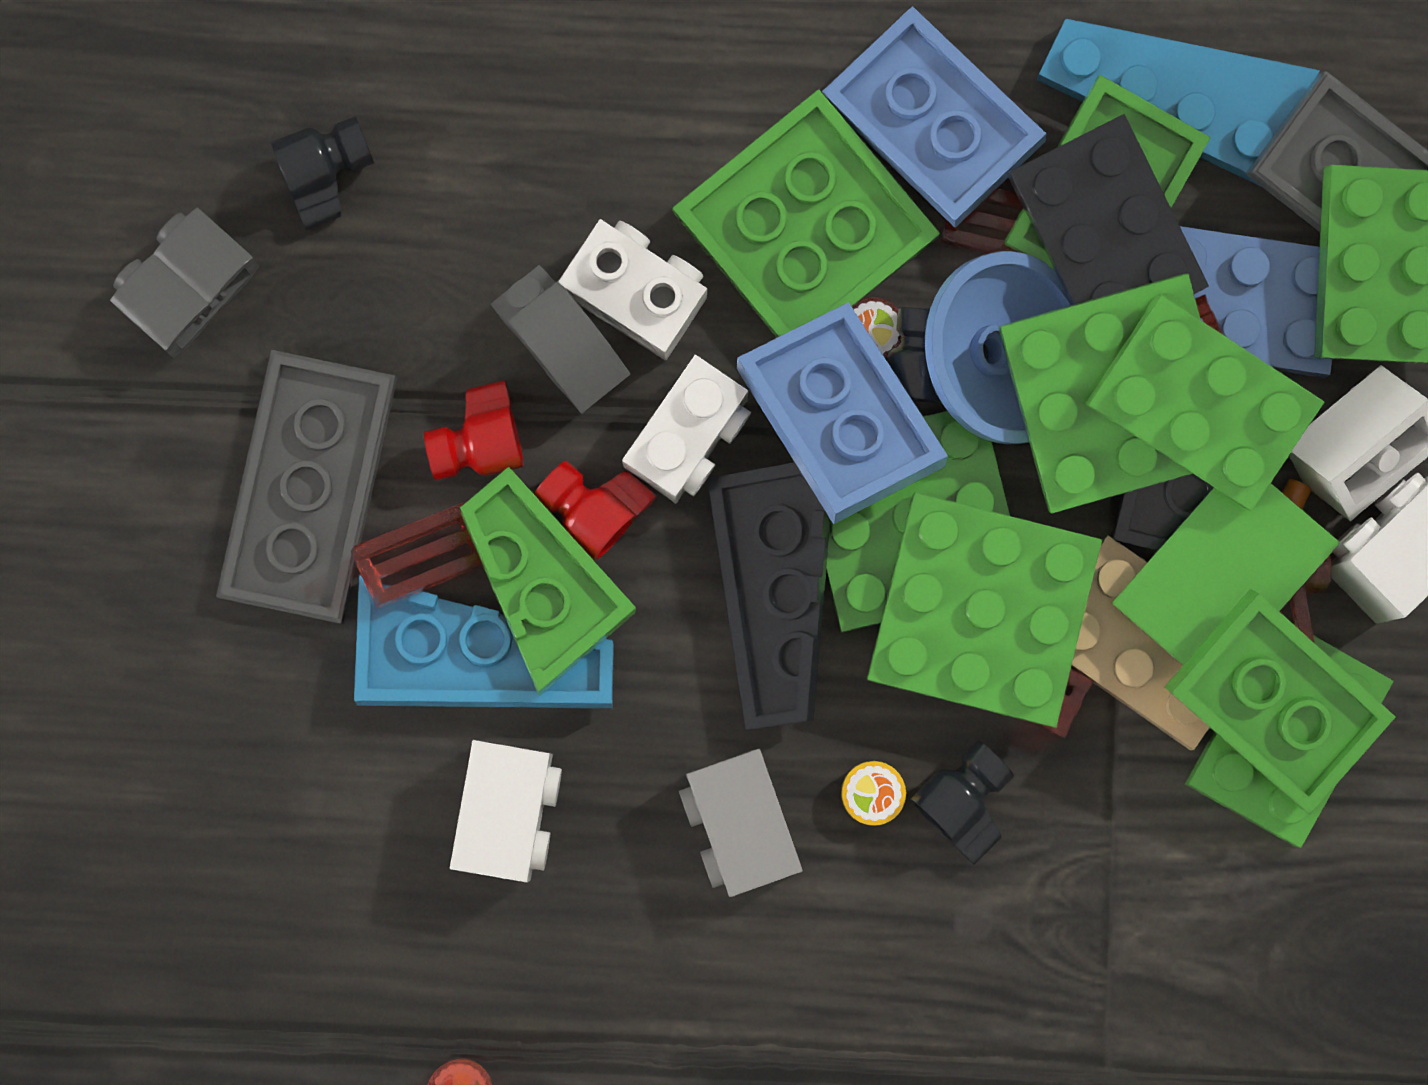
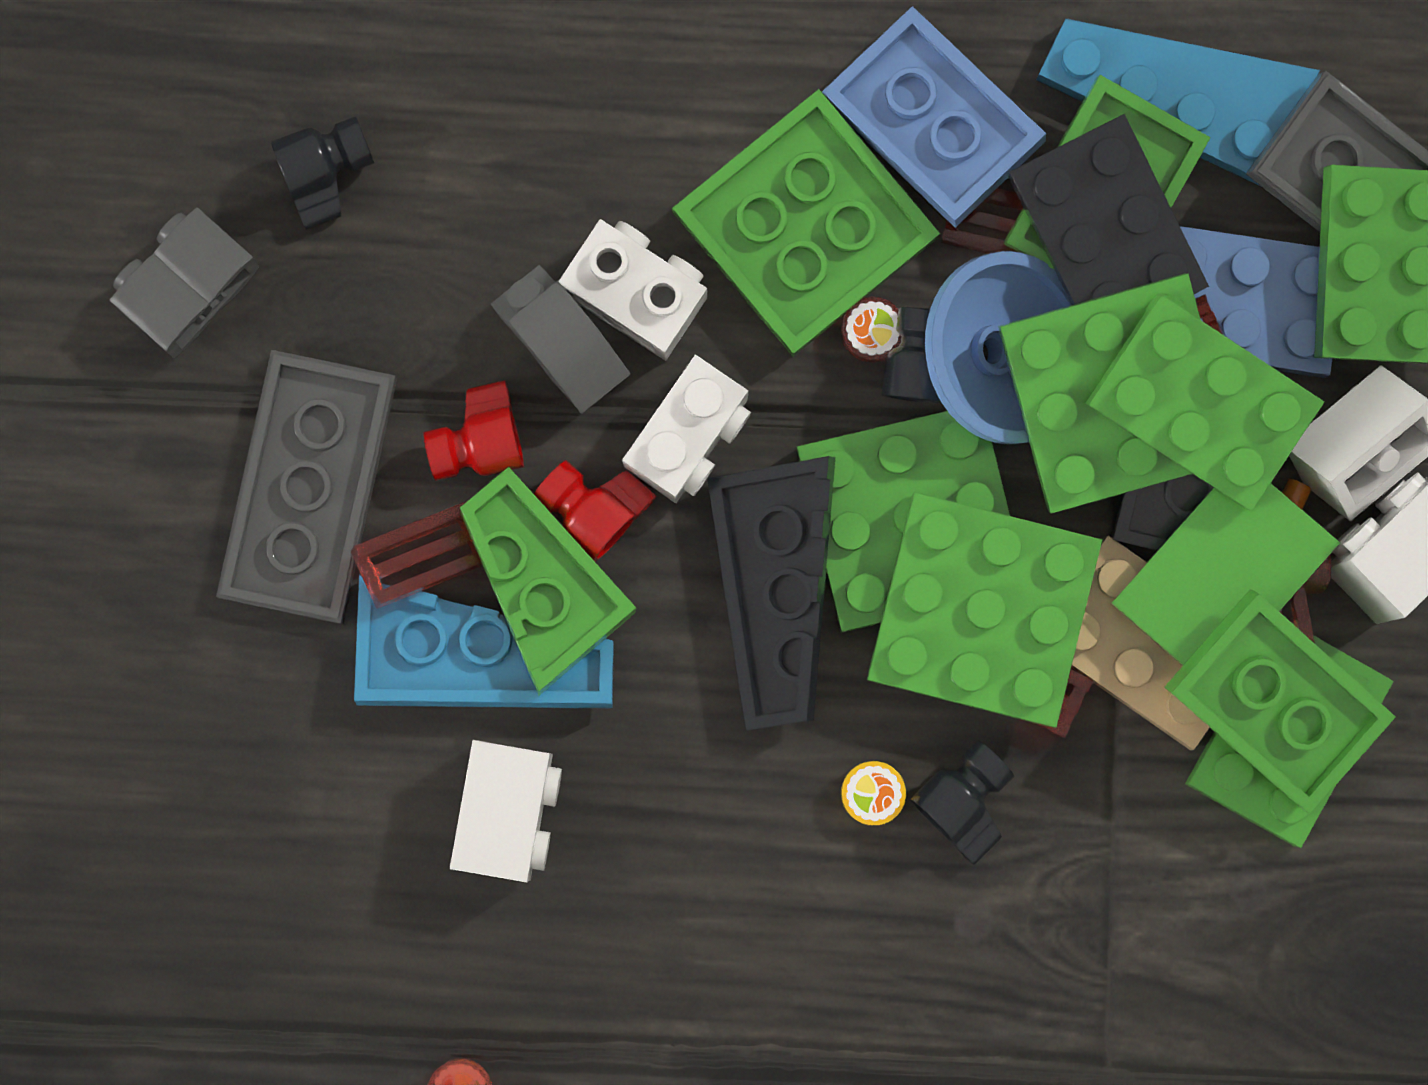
(742, 824): light grey brick -> none
(841, 412): medium blue plate -> none

